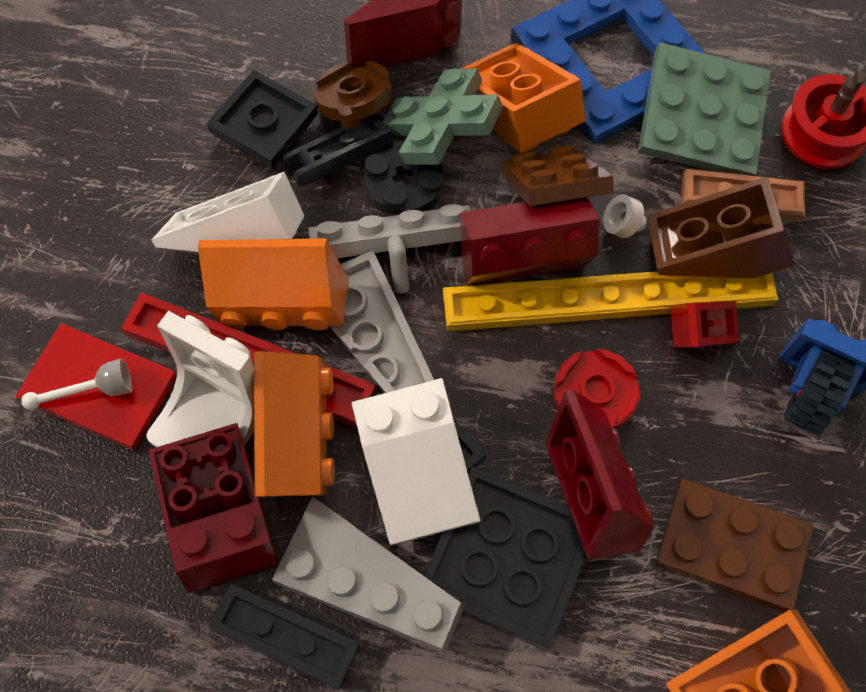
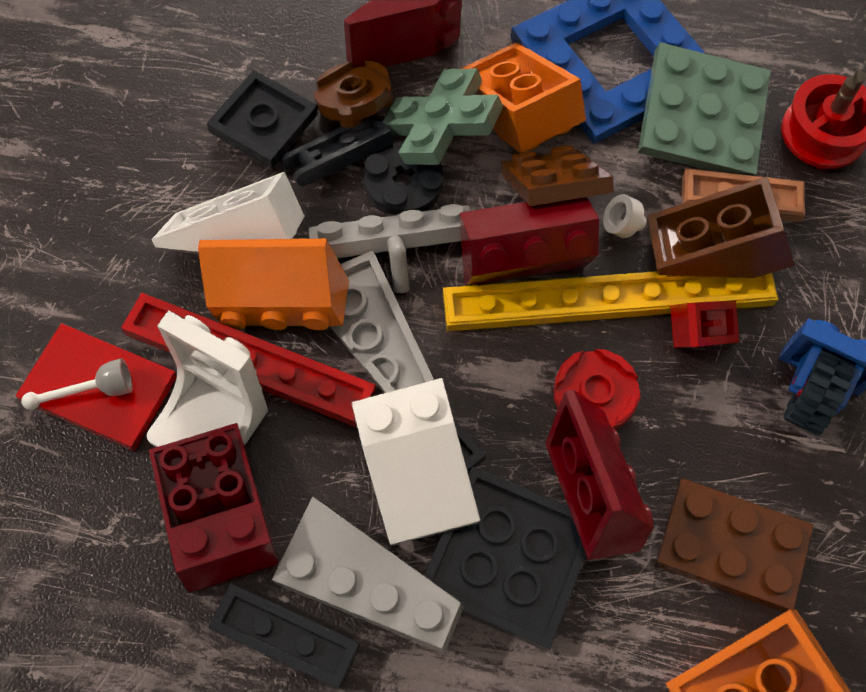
(292, 425): orange slope -> none

